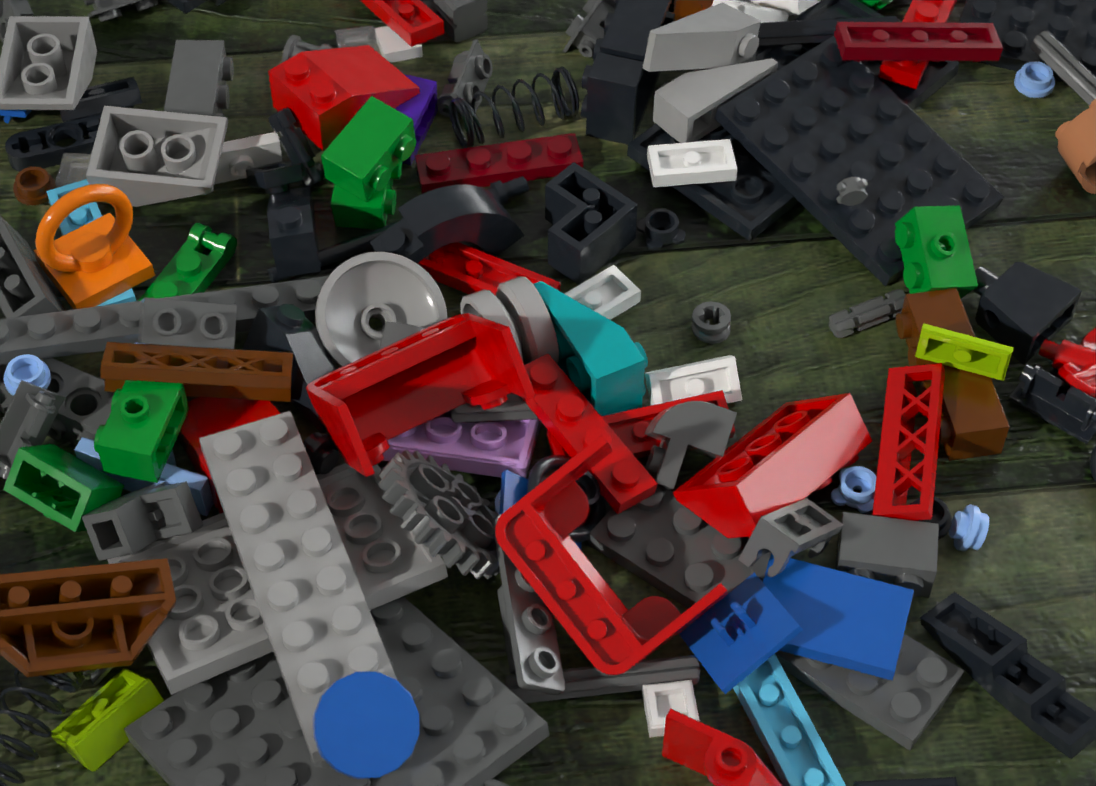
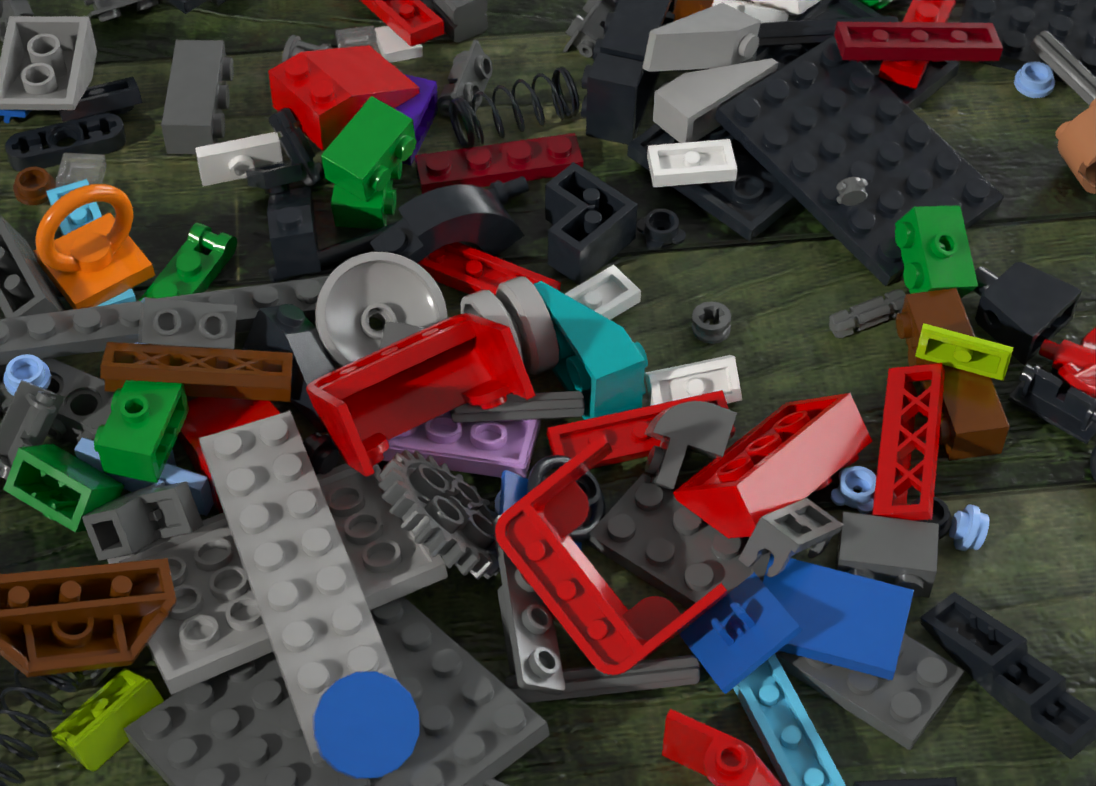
(156, 153): light grey slope -> none
(577, 424): red plate -> none
(661, 697): white tile -> none

